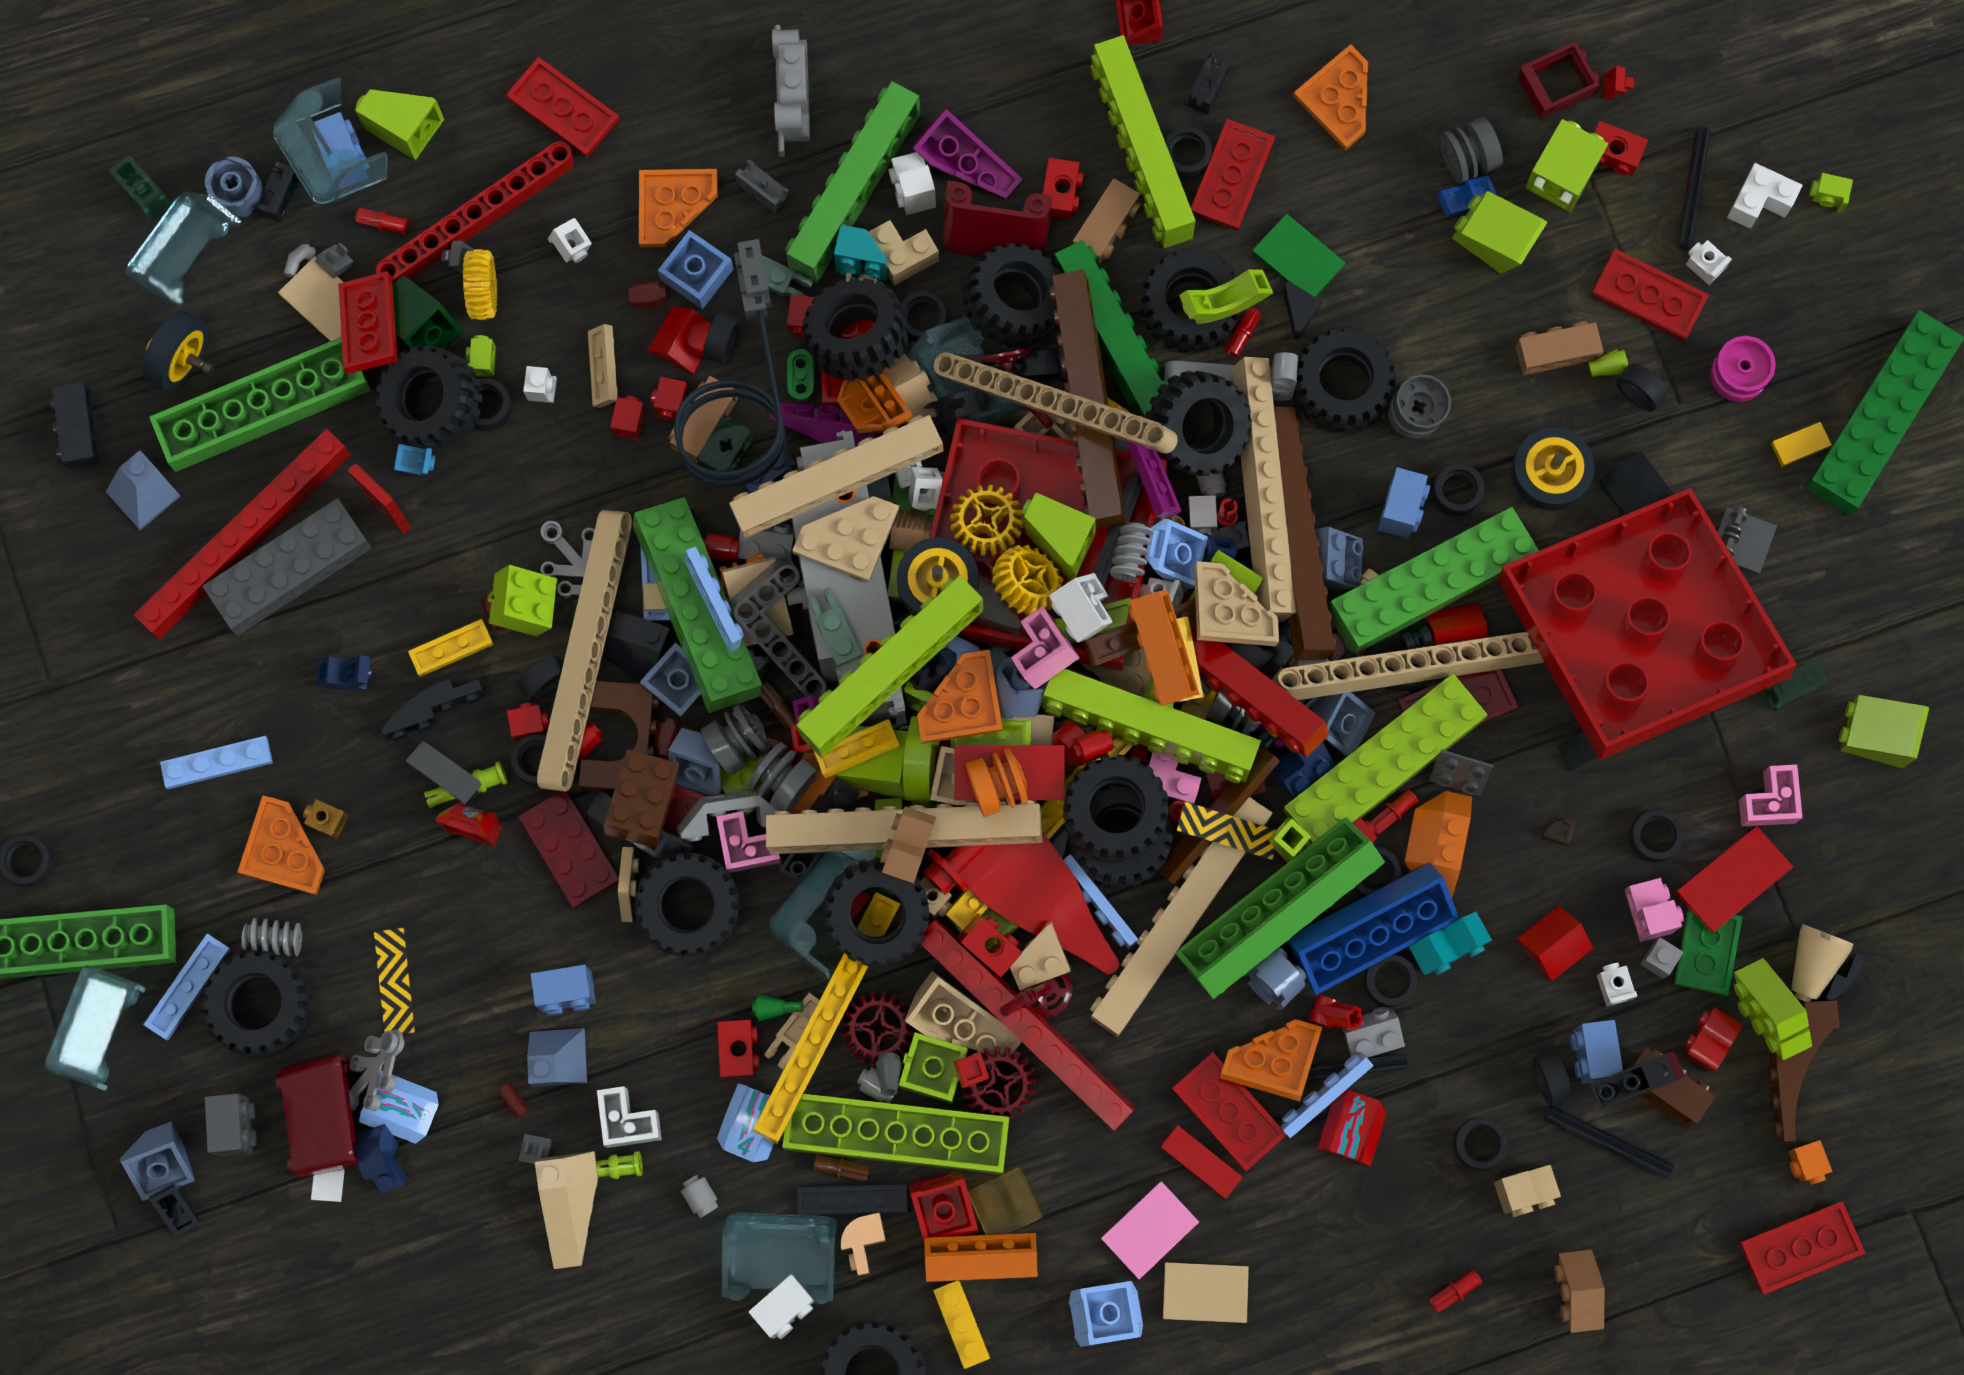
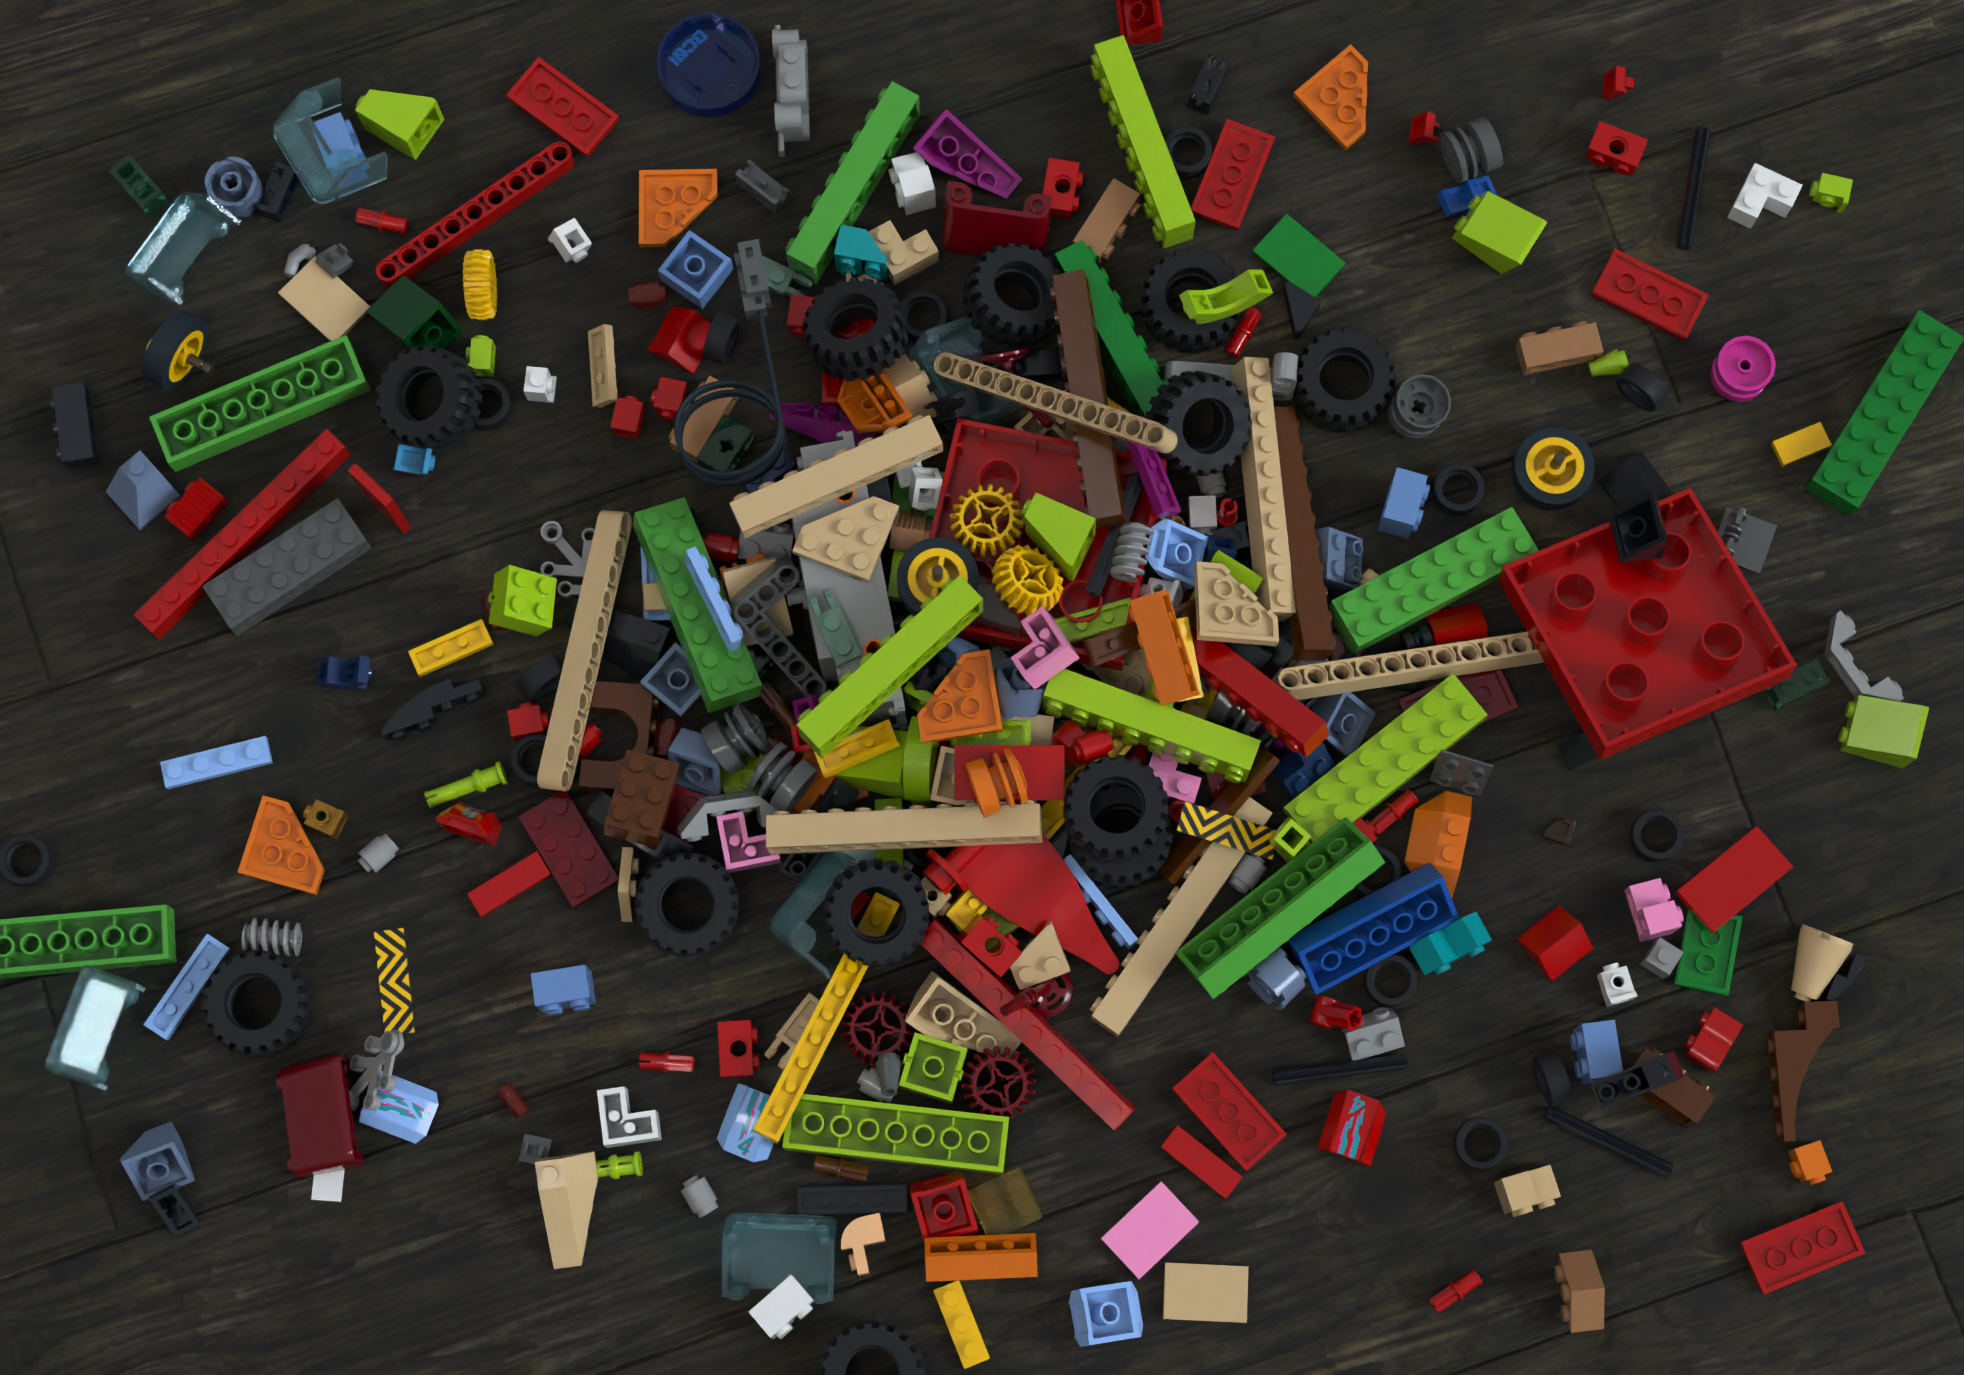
(196, 508): none -> red brick
(229, 1125): dark grey brick -> none
(367, 322): red plate -> none
(376, 1158): dark blue brick -> none
(377, 853): none -> light grey brick
(443, 772): dark grey tile -> none
(456, 255): dark grey tile -> none
(509, 884): none -> red tile
(557, 1057): sand blue slope -> none
(667, 1062): none -> red axle
(709, 64): none -> clear blue piece
(769, 1007): green cone -> none
(800, 377): green plate -> none
(905, 852): medium nougat brick -> none
(971, 1069): red tile -> none
(1081, 606): white brick -> none
(1247, 873): none -> light grey brick
(1275, 1060): orange plate -> none
(1317, 1101): light blue plate -> none
(1422, 128): none -> red tile
(1537, 93): dark red window -> none
(1566, 165): lime slope -> none
(1639, 530): none -> black slope
(1705, 269): white brick -> none
(1772, 1009): lime piece -> none
(1780, 801): bright pink brick -> none
(1840, 630): none -> light grey slope

